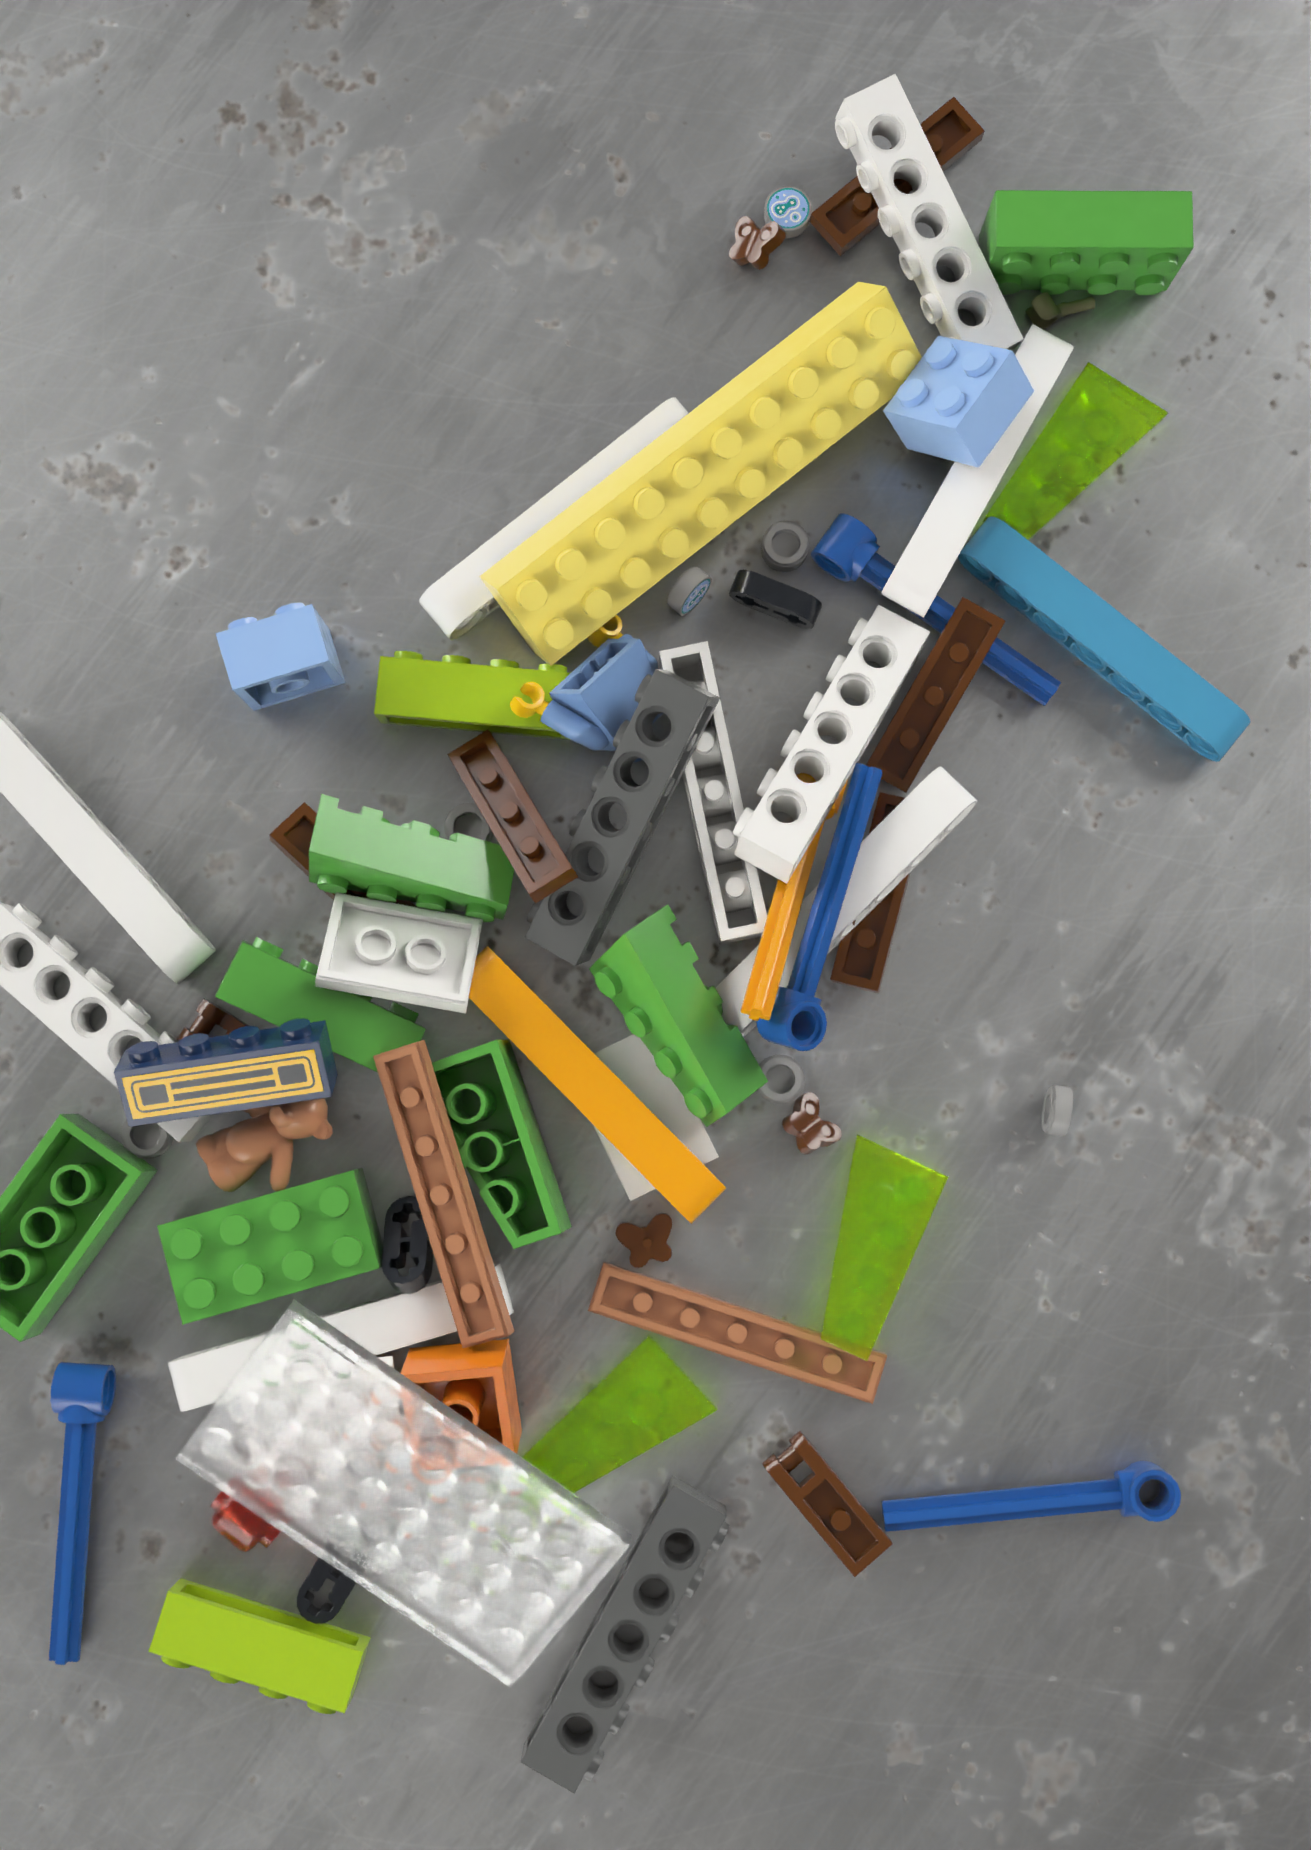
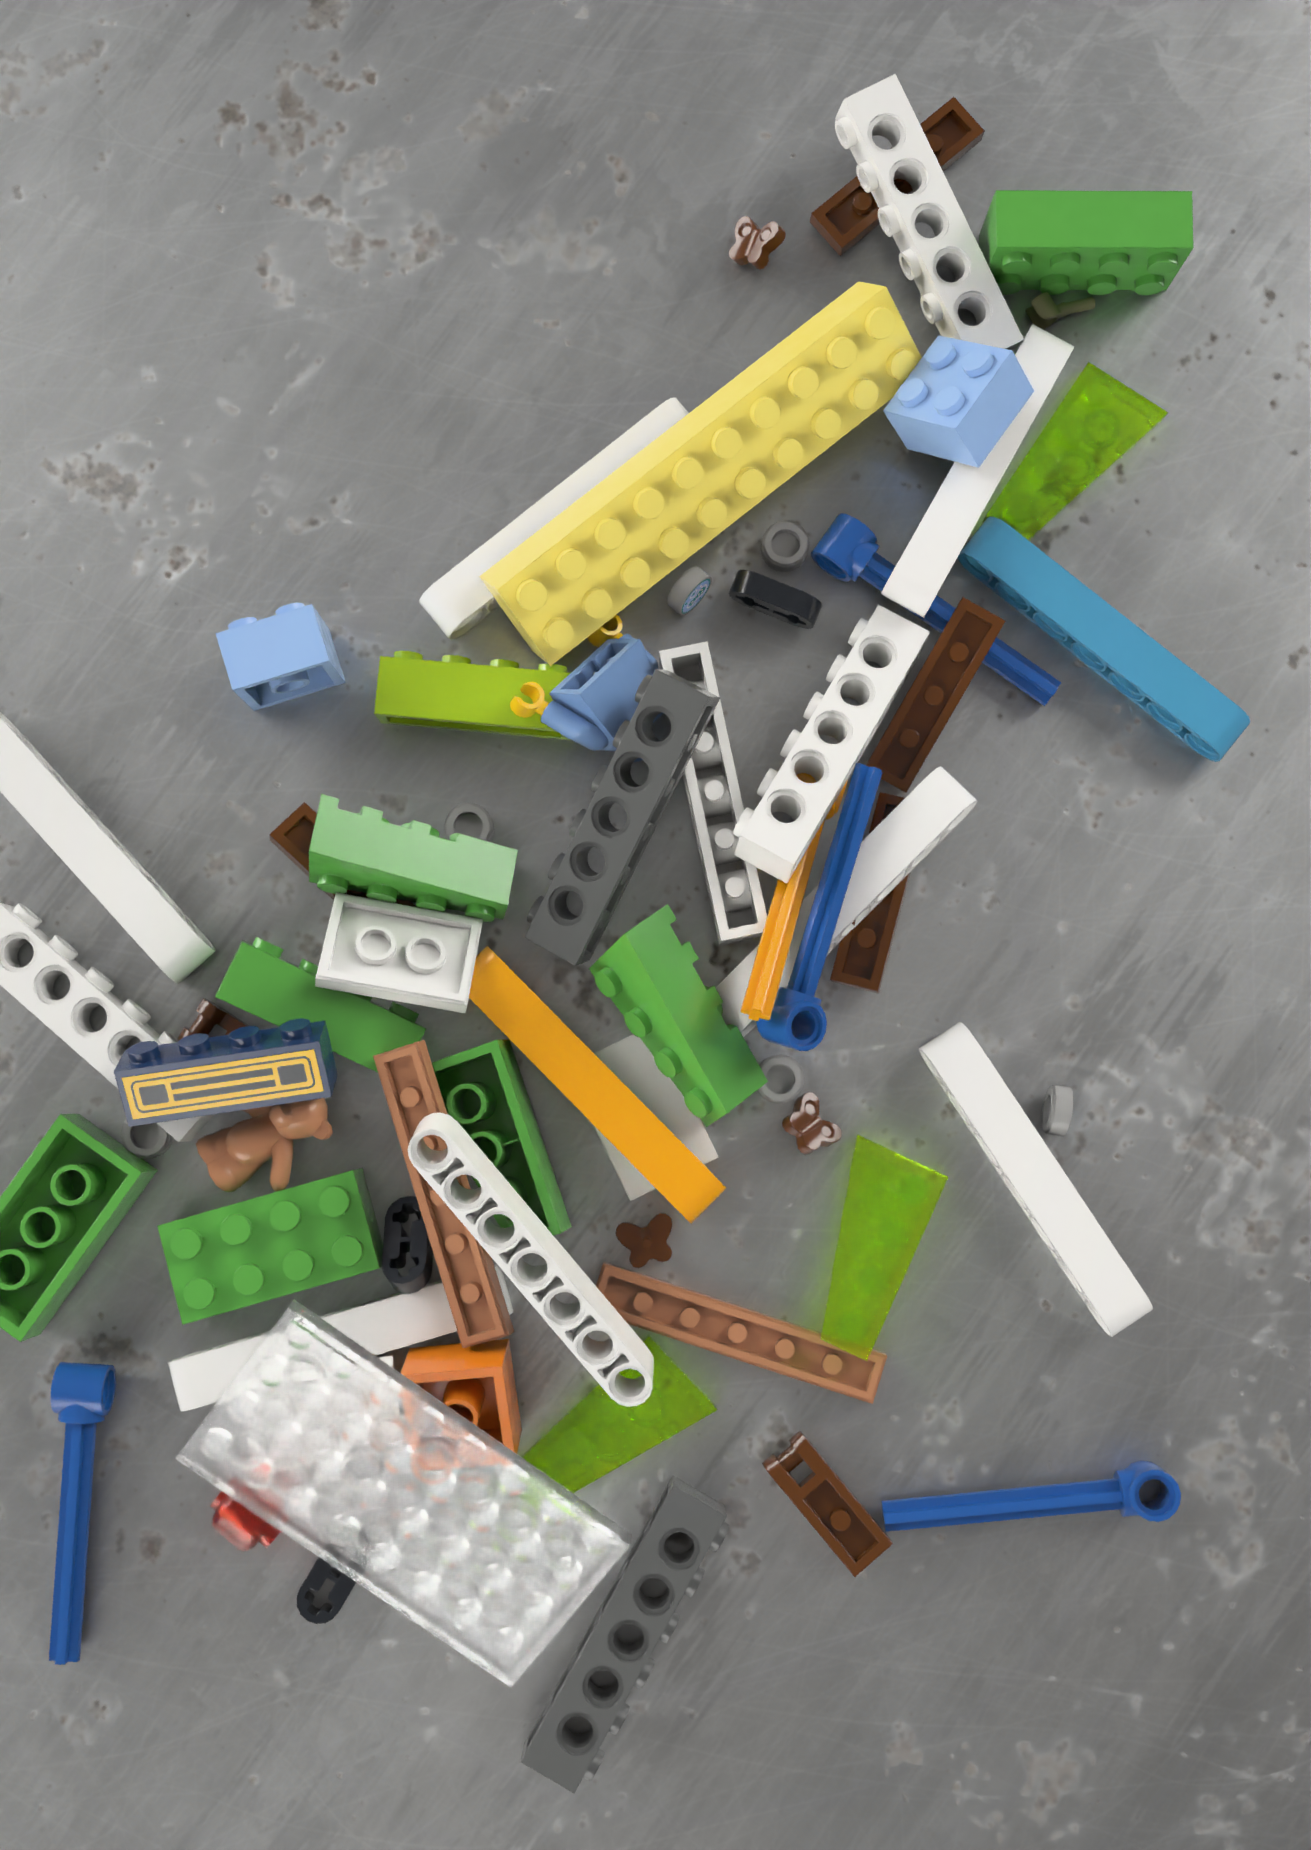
(259, 1646): lime brick -> none
(512, 816): reddish brown plate -> none
(536, 1283): none -> white beam
(790, 209): tile -> none
(1035, 1179): none -> white beam

